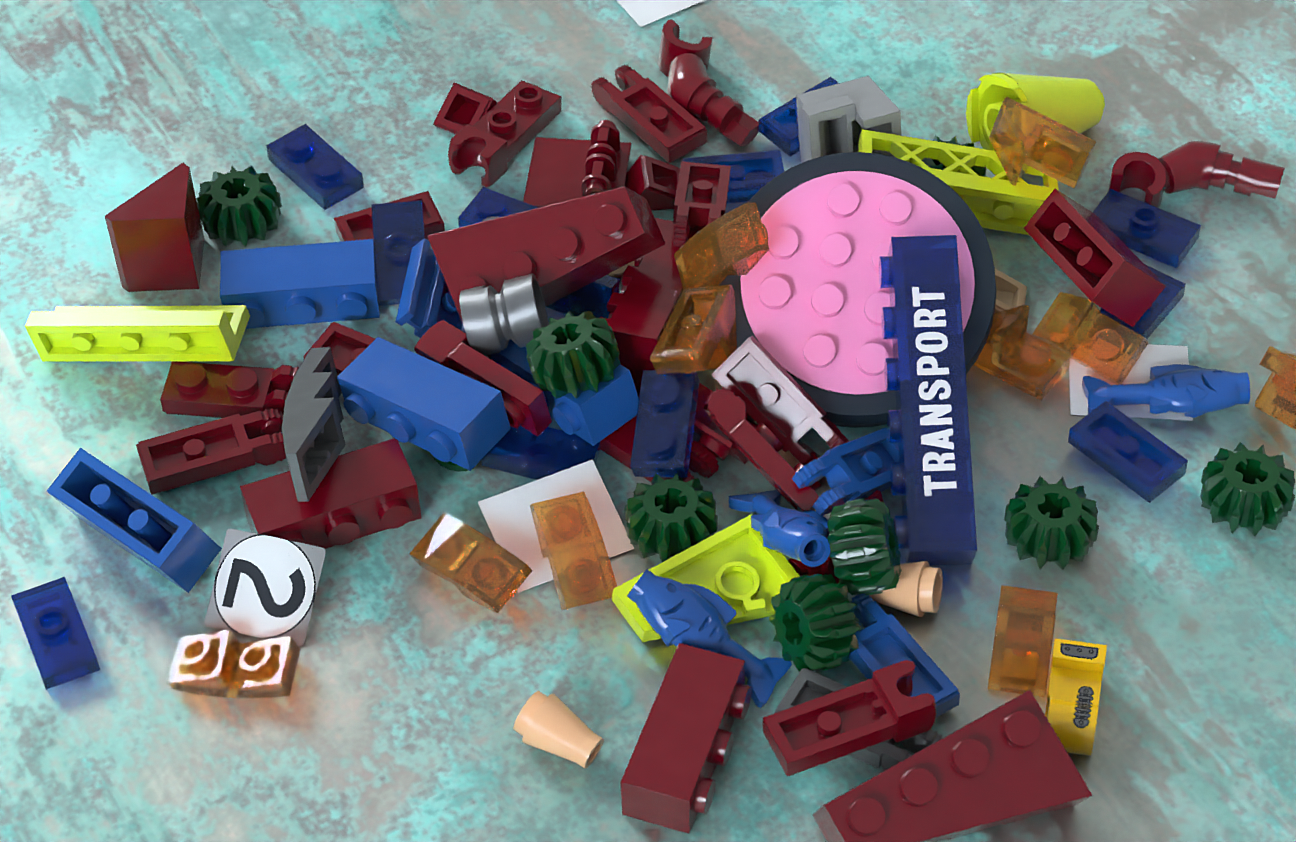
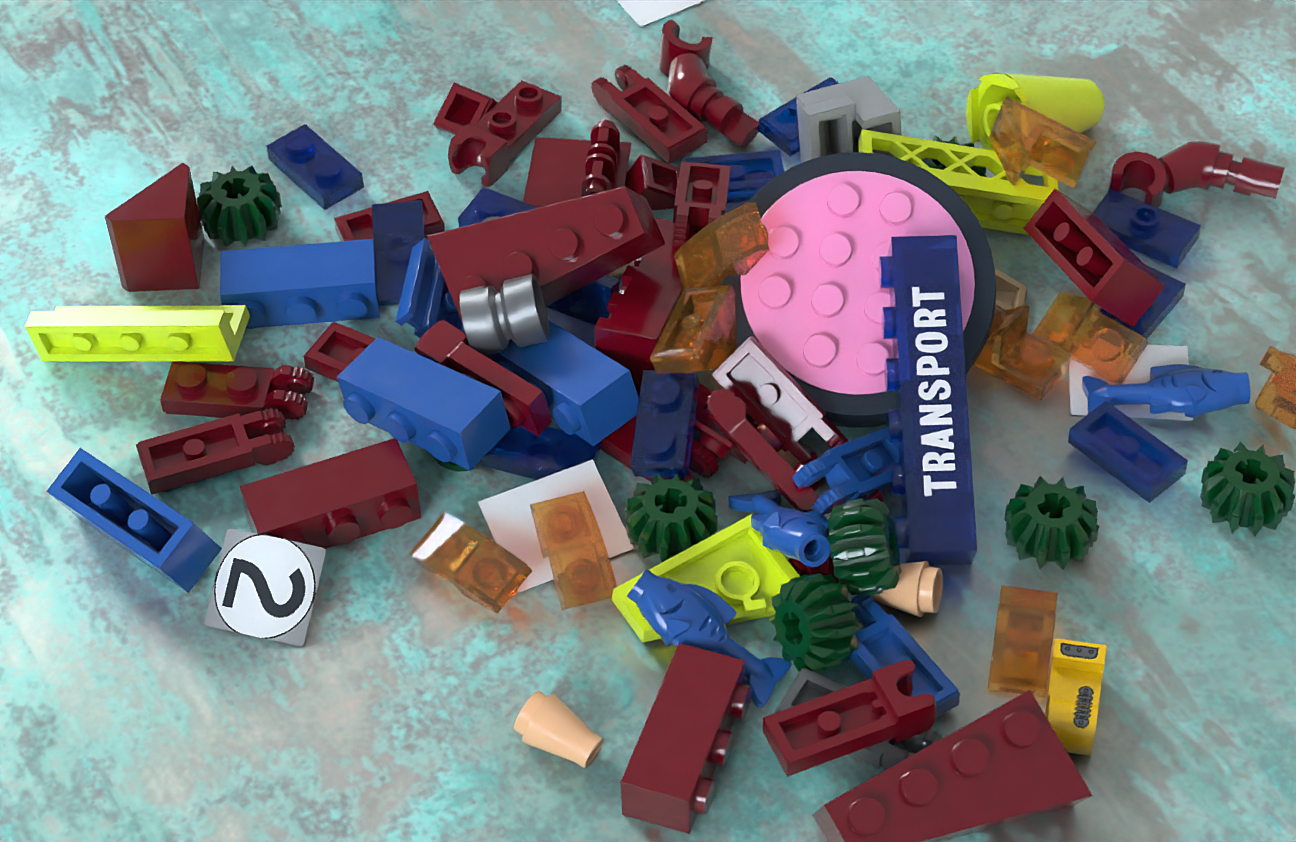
(55, 633): clear blue plate -> none
(224, 667): clear orange slope -> none
(313, 422): dark grey slope -> none
(573, 354): dark green gear -> none

